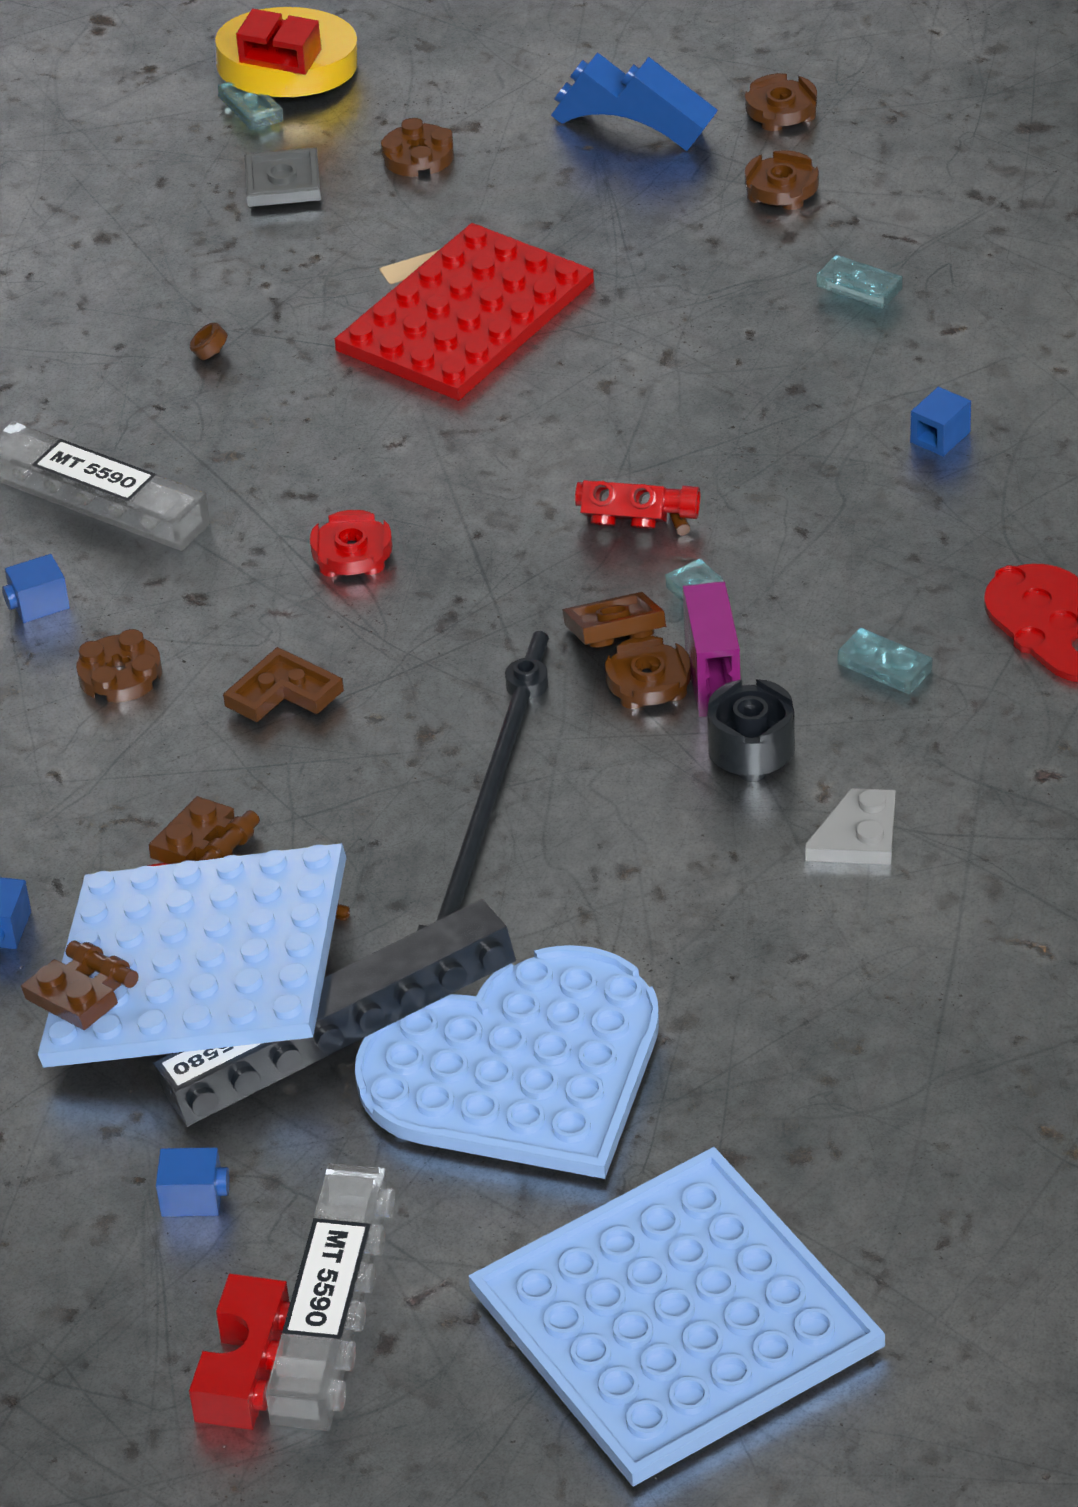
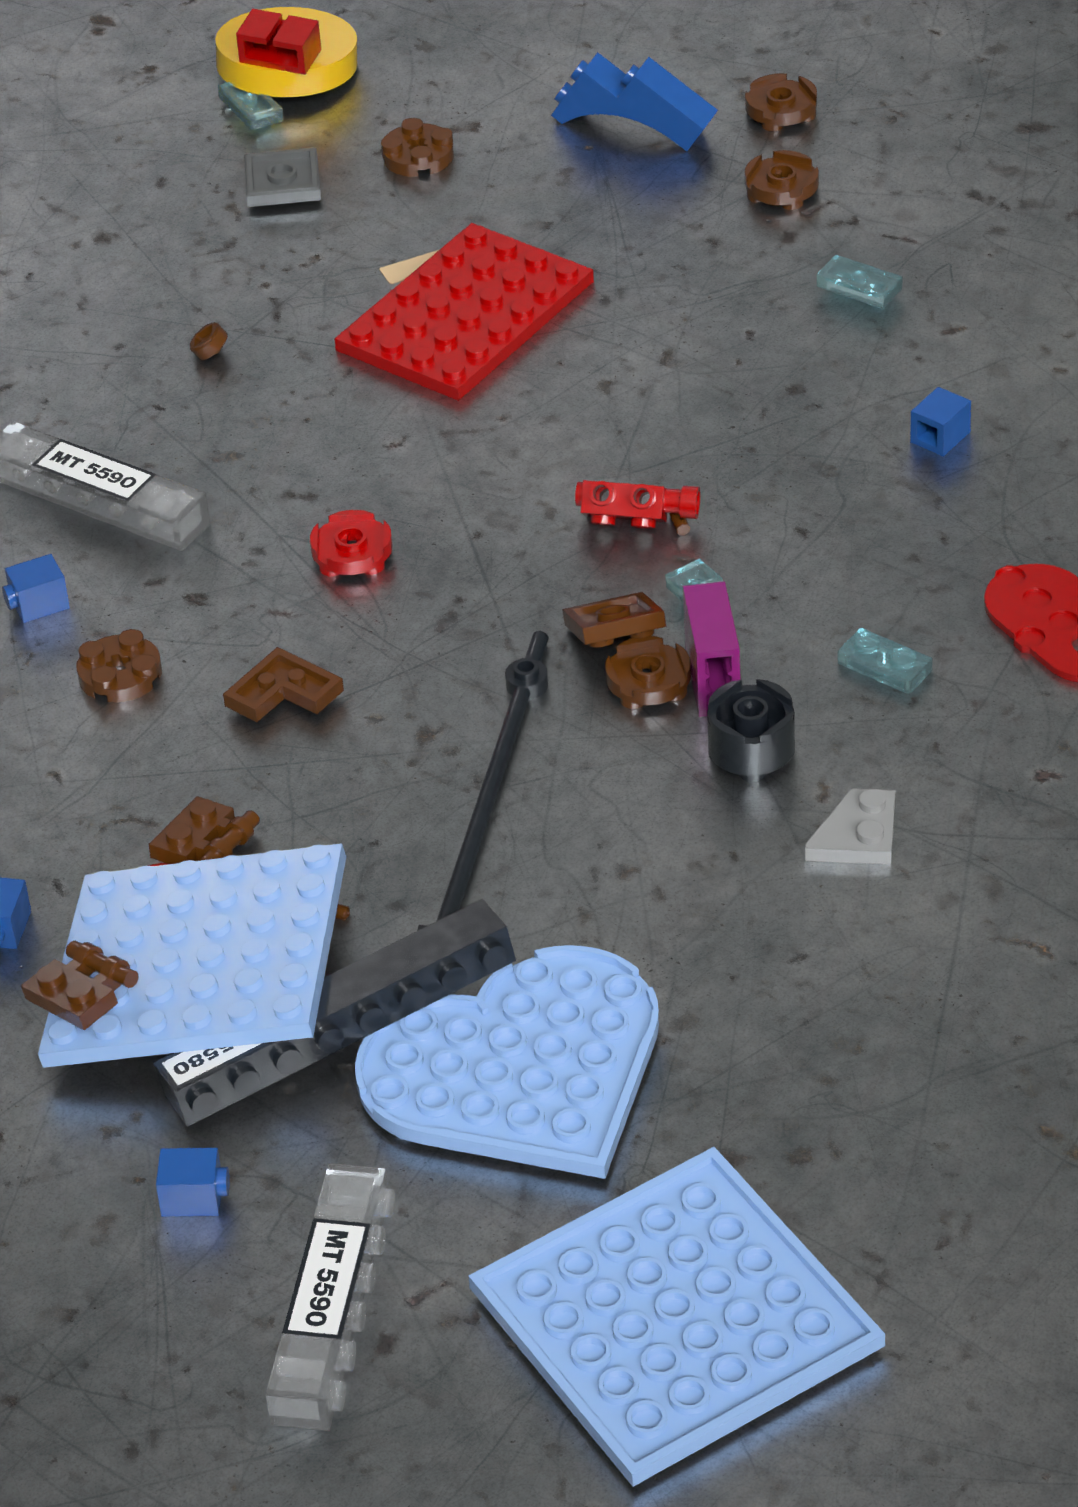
(233, 1385): red arch -> none

